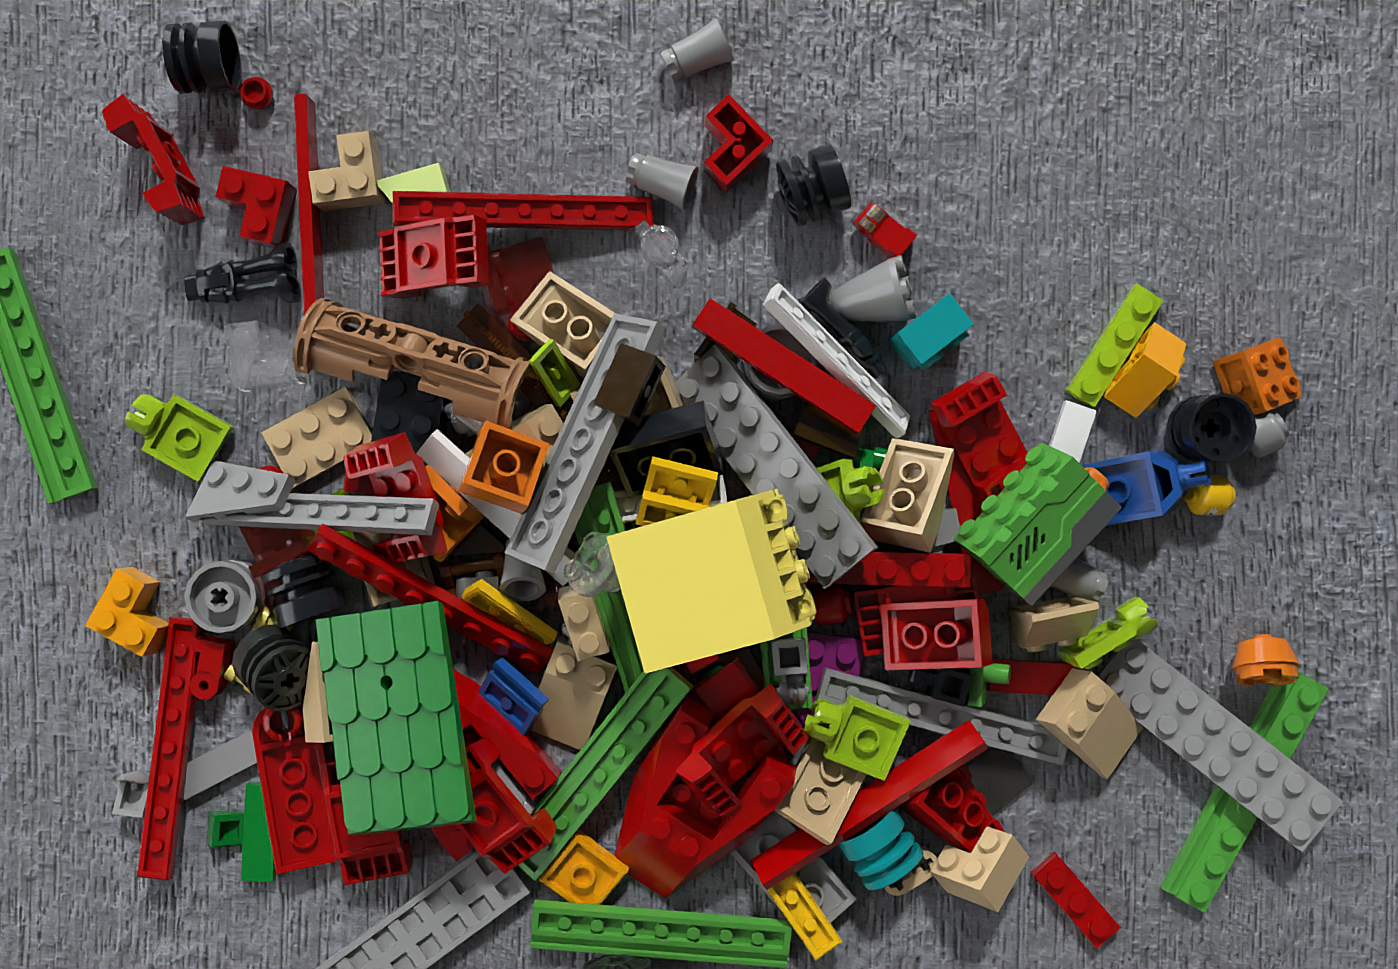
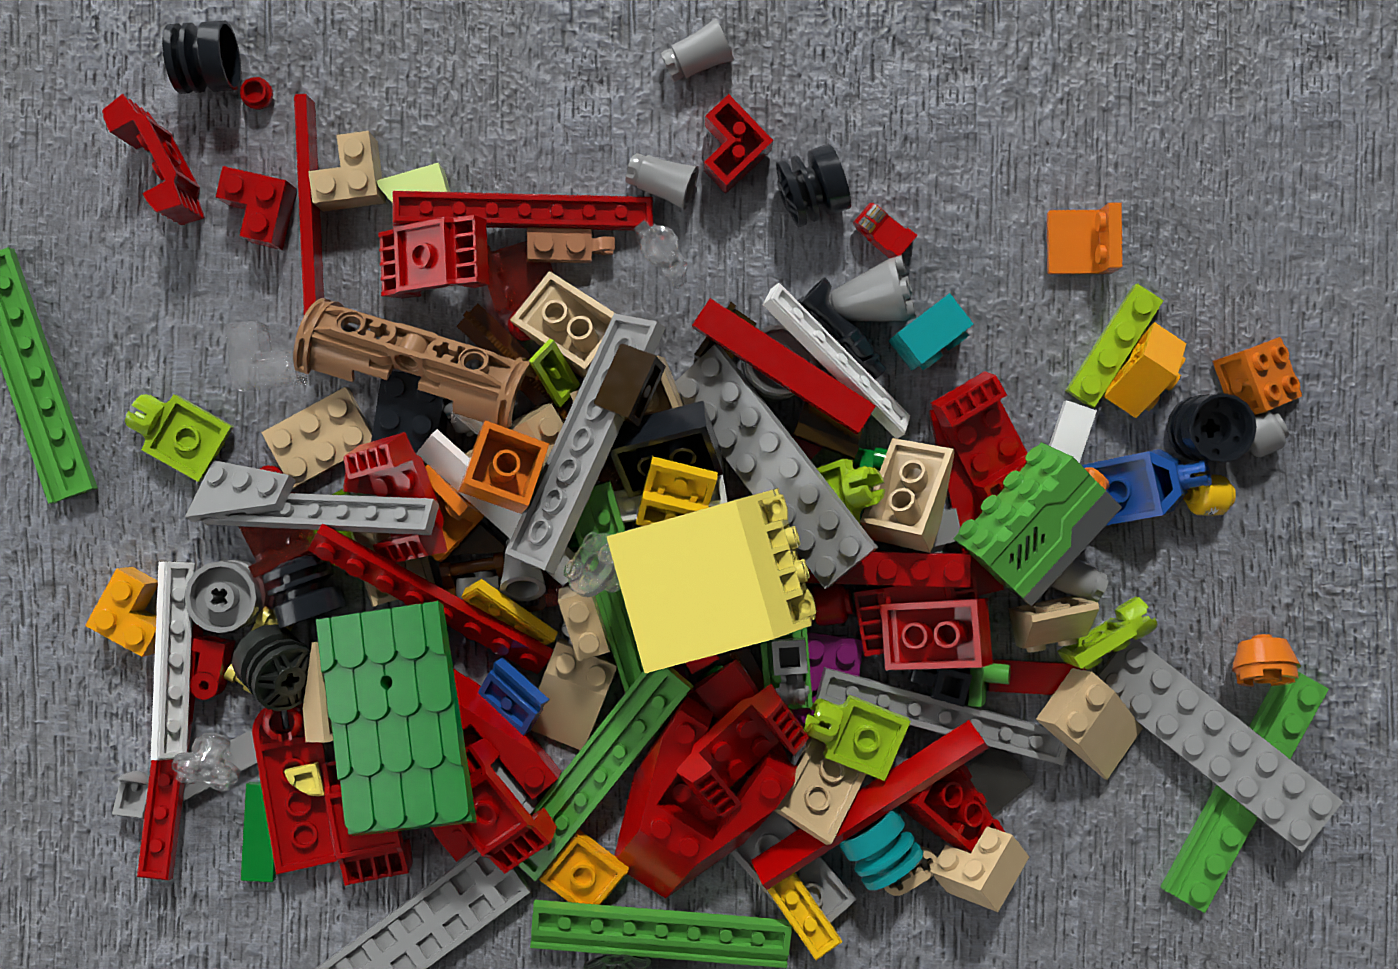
(172, 662): none -> white tile
(207, 763): none -> clear plate
(225, 828): green slope -> none
(226, 281): black piece -> none
(306, 779): none -> light yellow tile
(565, 245): none -> nougat plate
(1075, 900): red plate -> none
(1085, 240): none -> orange bracket

